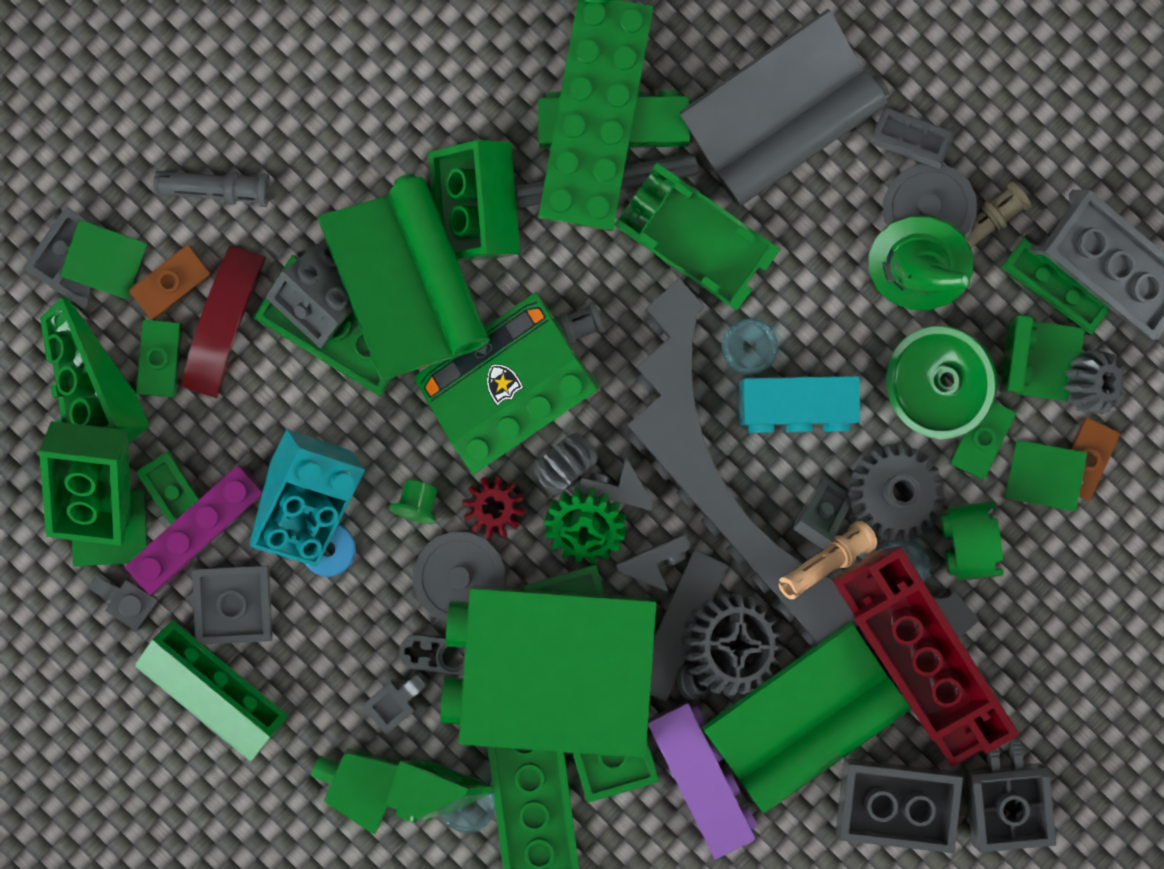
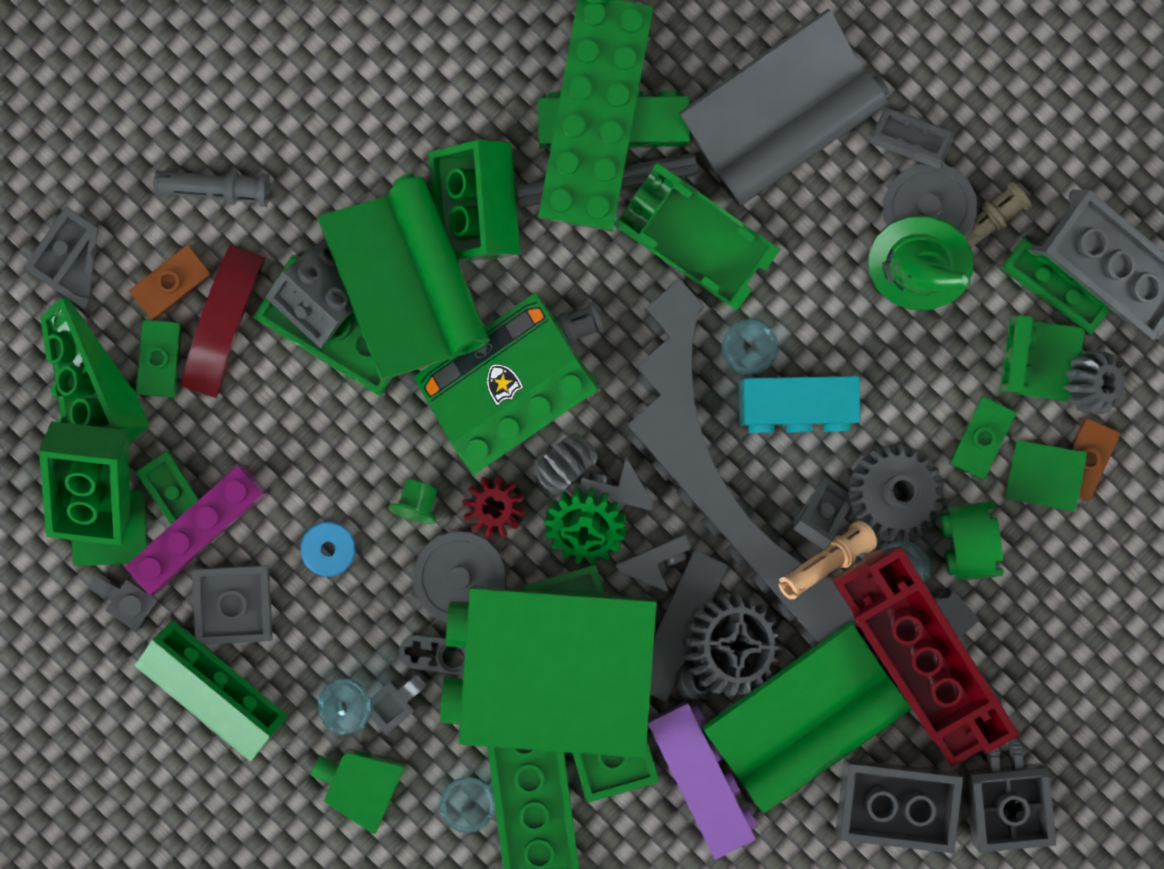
(103, 259): green window -> none
(304, 497): teal slope -> none
(357, 706): none -> clear light blue piece
(432, 790): green slope -> none
(919, 386): green dish -> none

